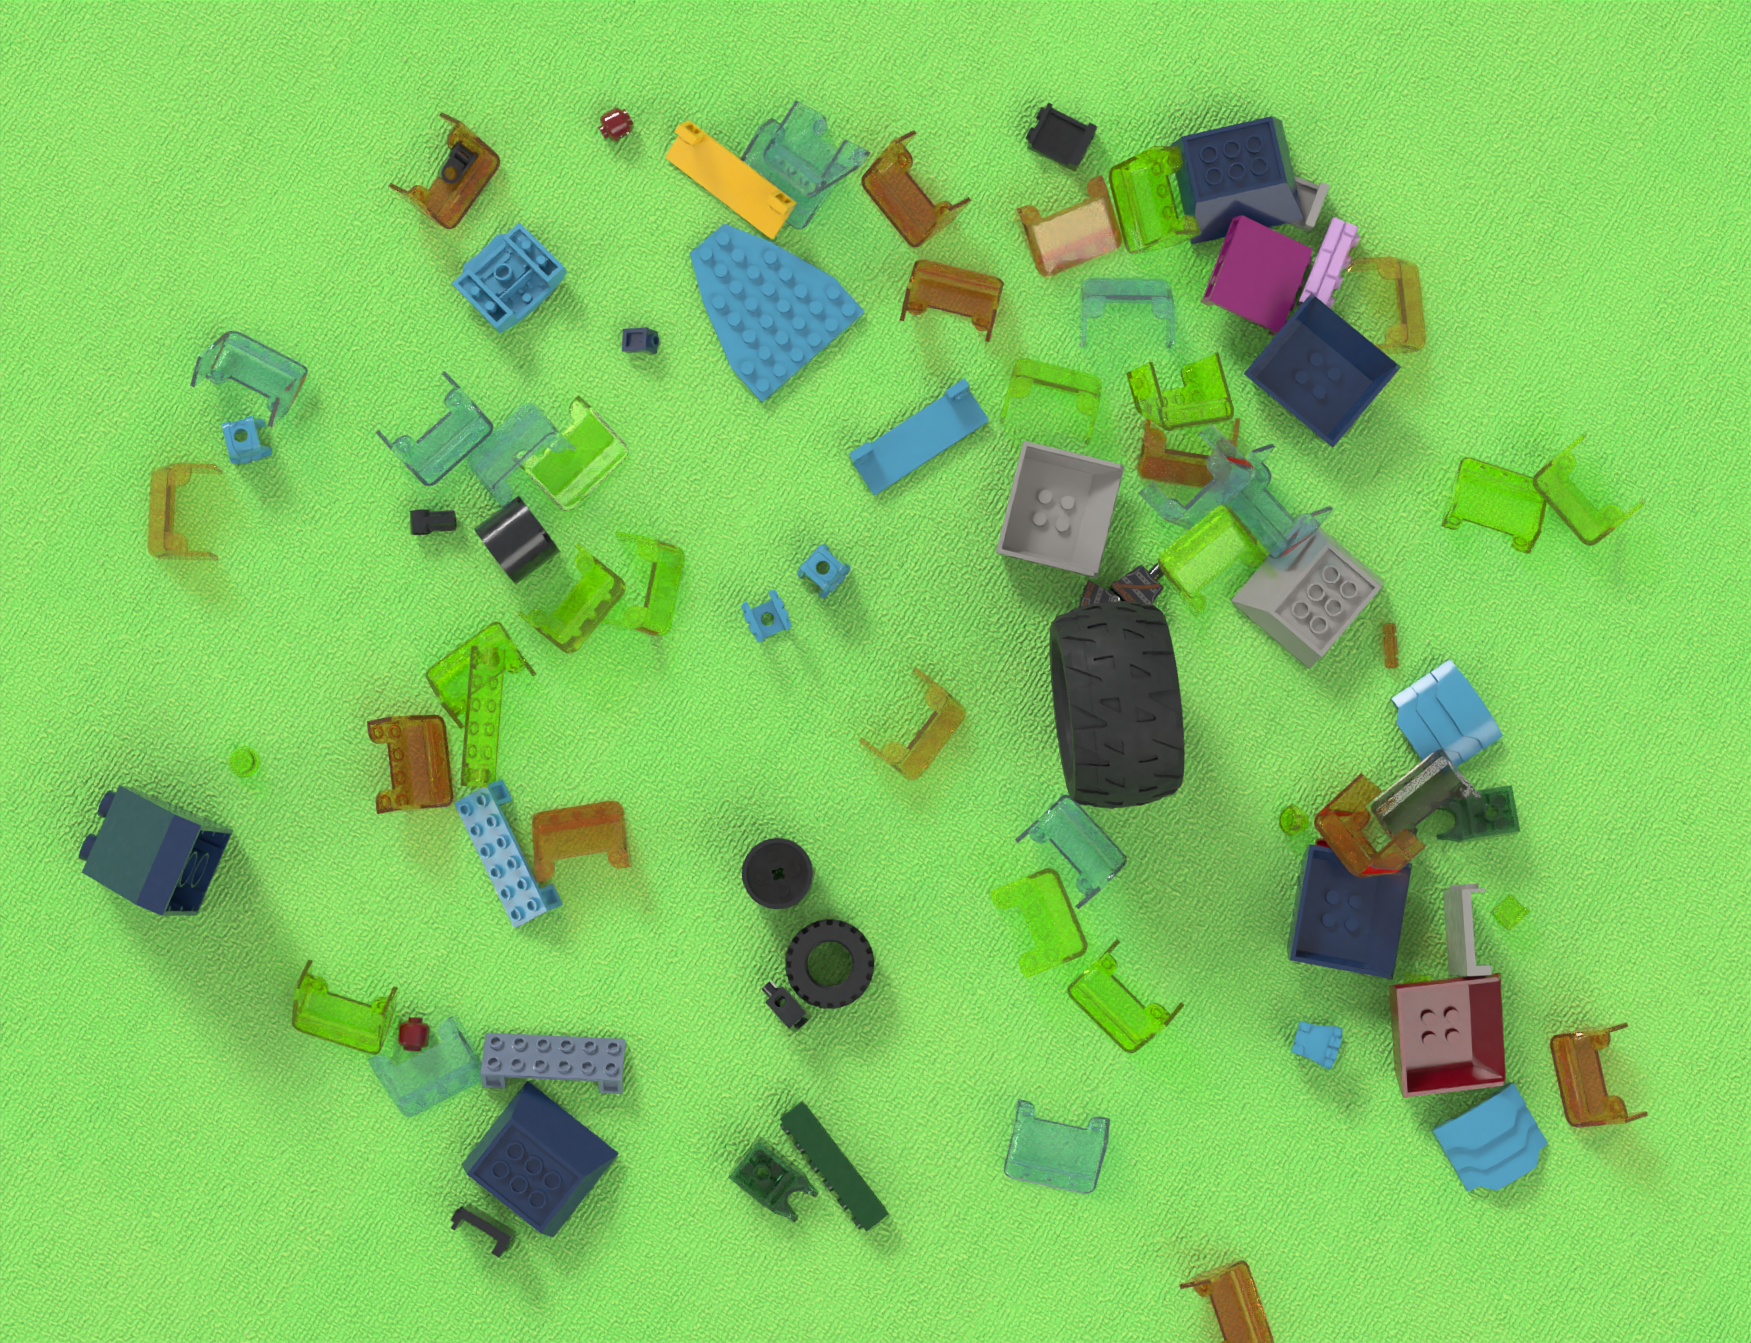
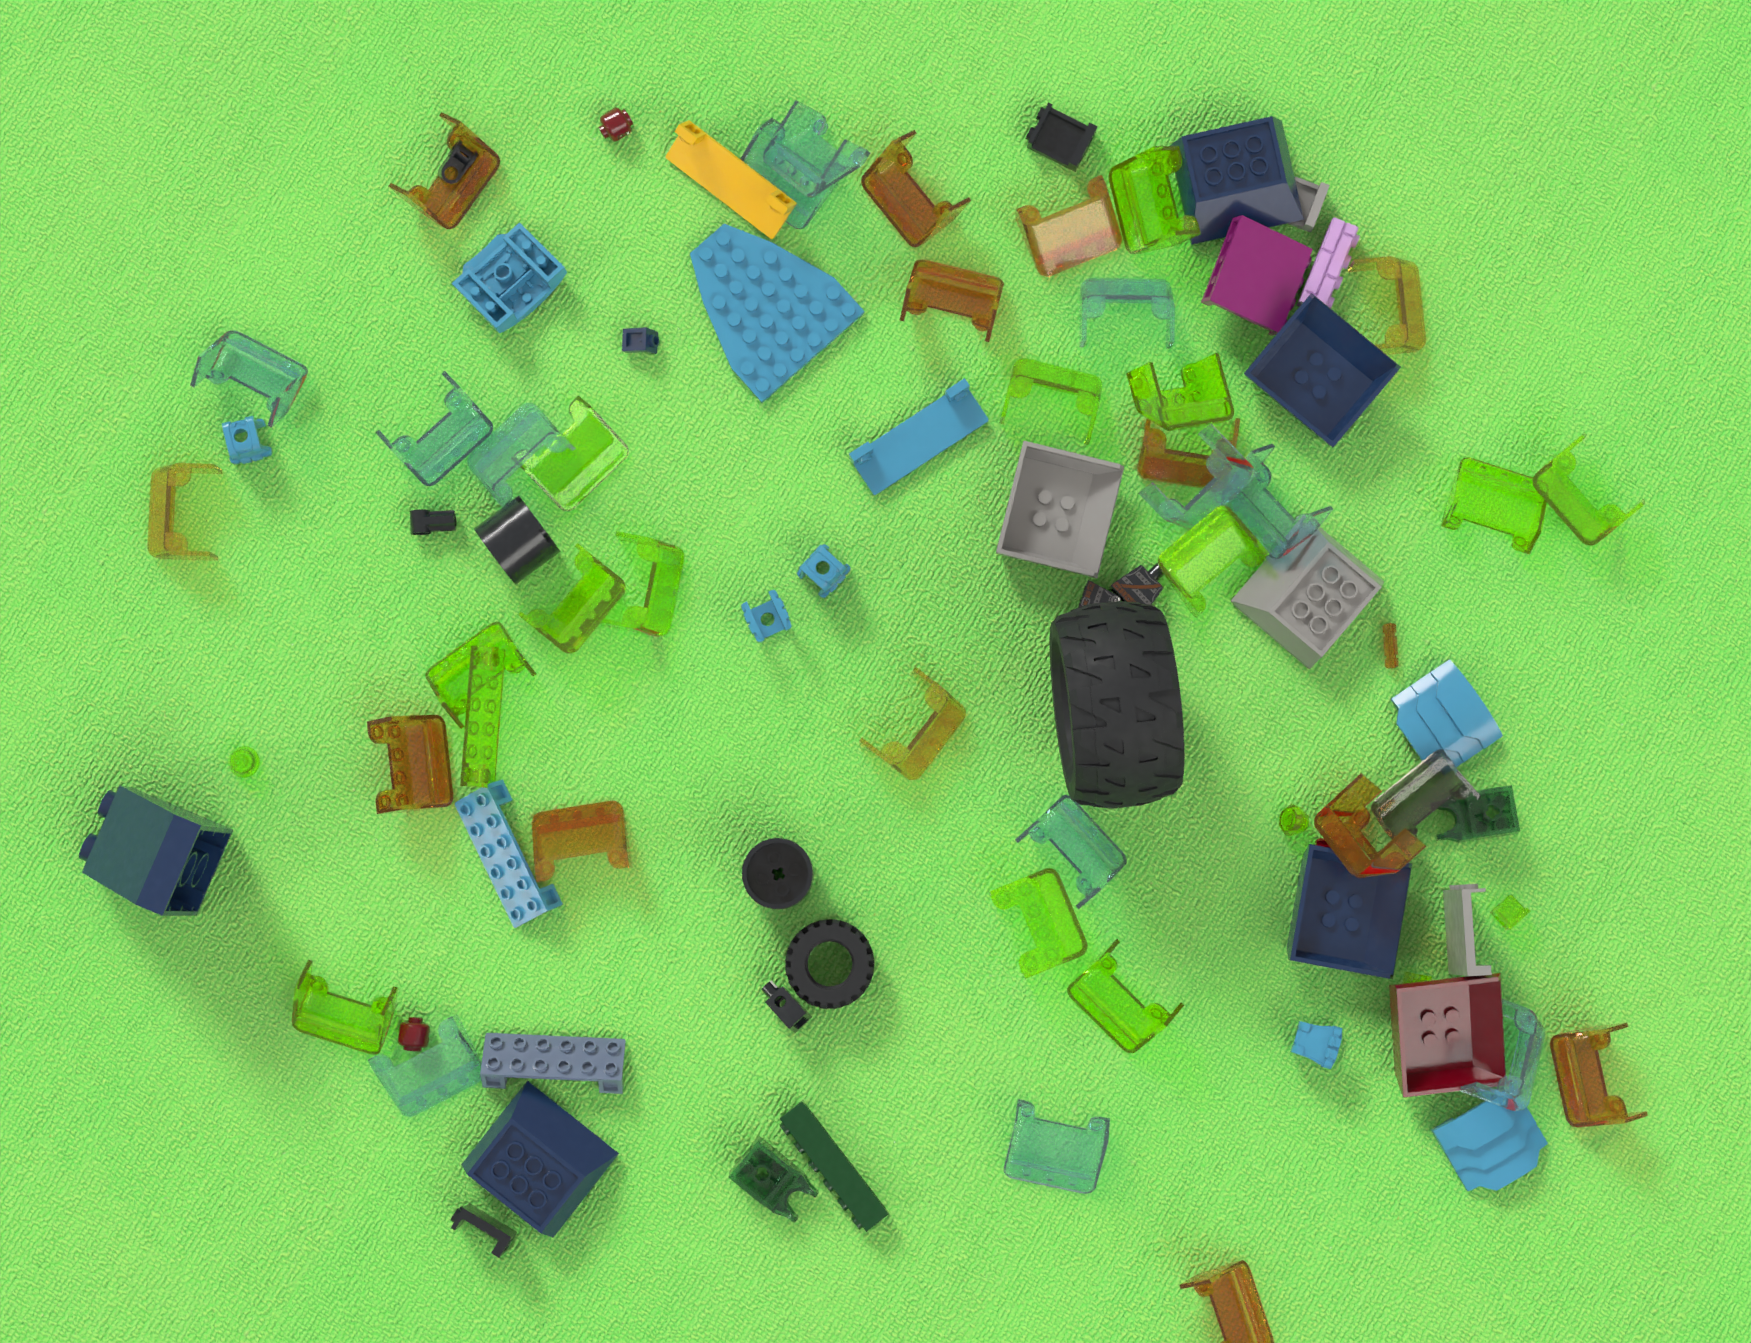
(1516, 1088): none -> clear light blue windscreen

